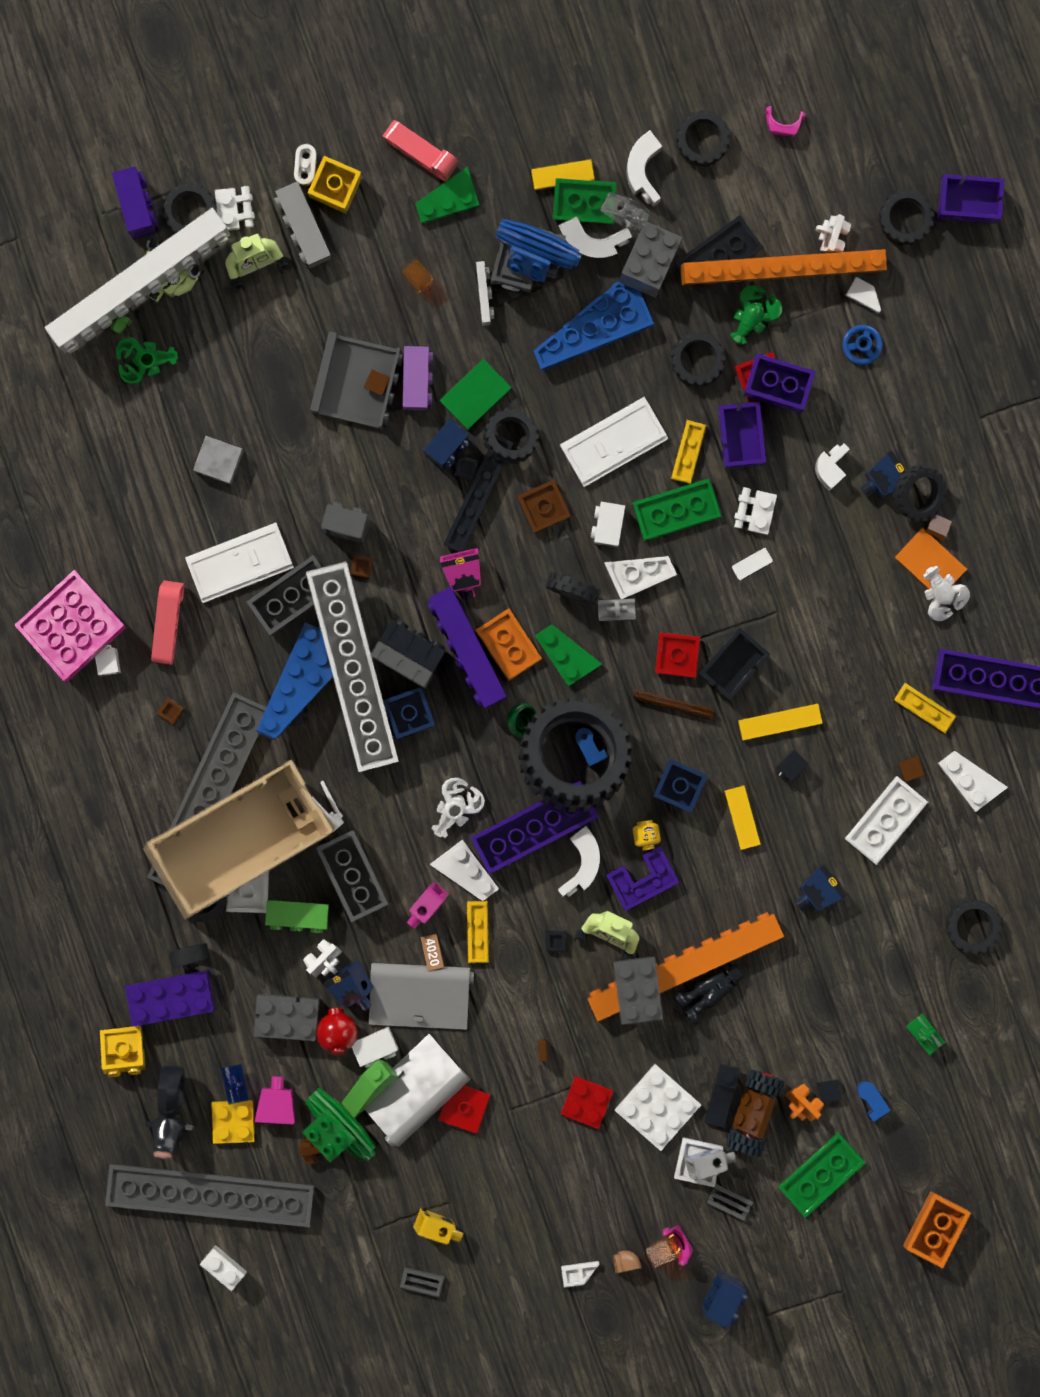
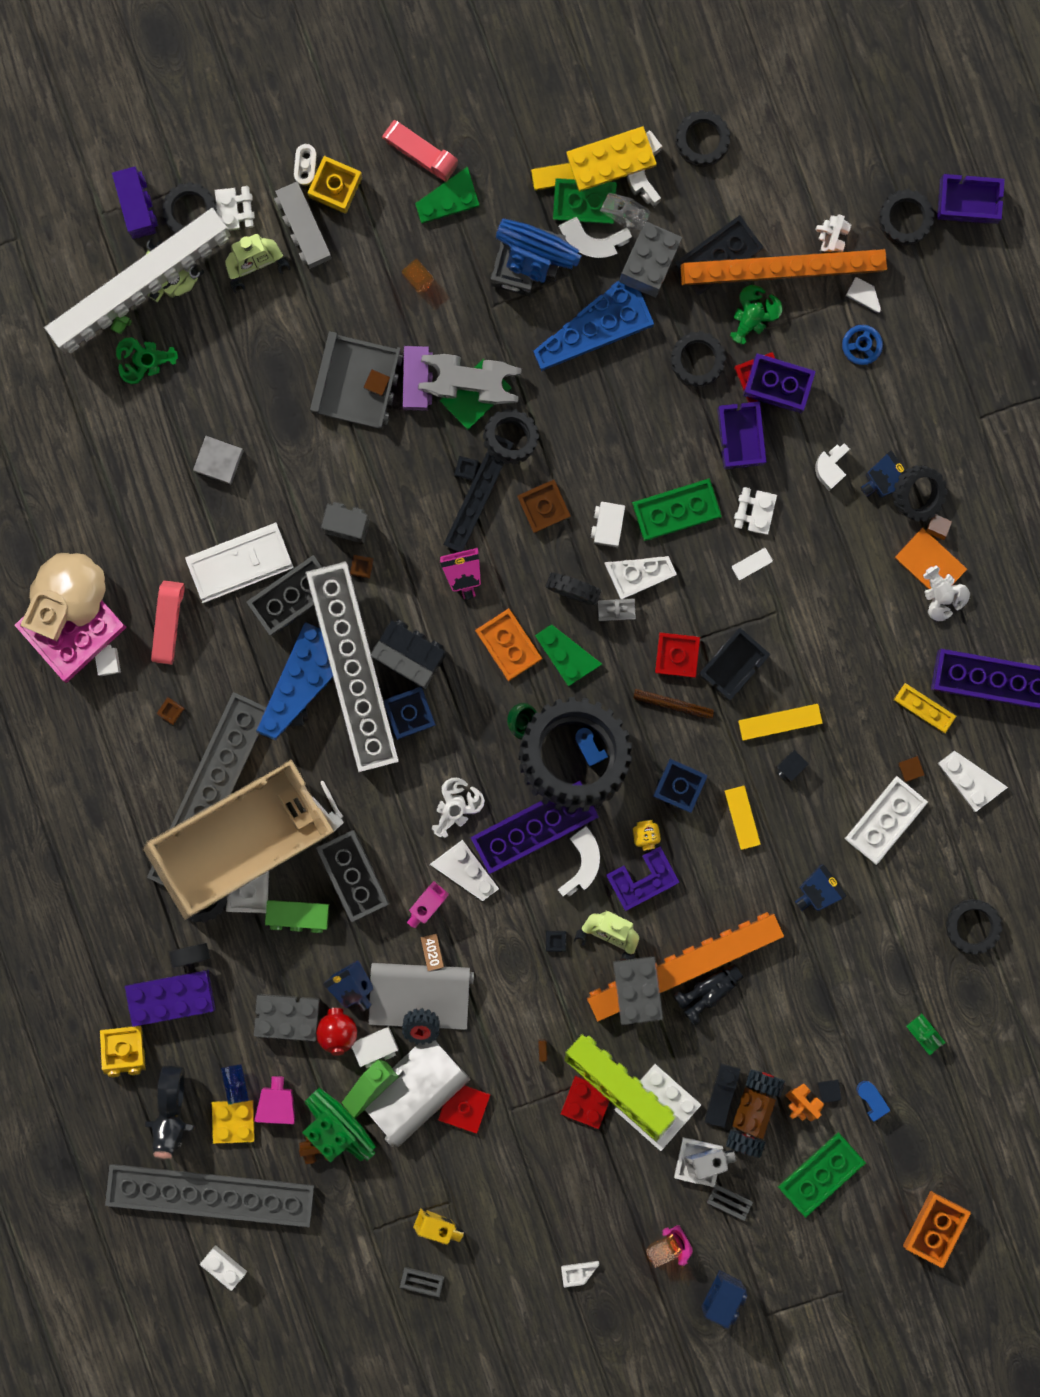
(63, 591): none -> tan animal
(325, 962): white hips -> none
(421, 1026): none -> black wheel
(447, 444): dark blue brick -> none
(467, 647): dark purple brick -> none
(477, 931): yellow tile -> none
(484, 293): white plate -> none
(485, 380): none -> light grey piece
(611, 158): none -> yellow plate
(614, 441): white piece -> none
(619, 1087): none -> lime brick
(626, 1261): medium nougat piece -> none
(688, 452): yellow tile -> none
(780, 129): dark pink helmet -> none

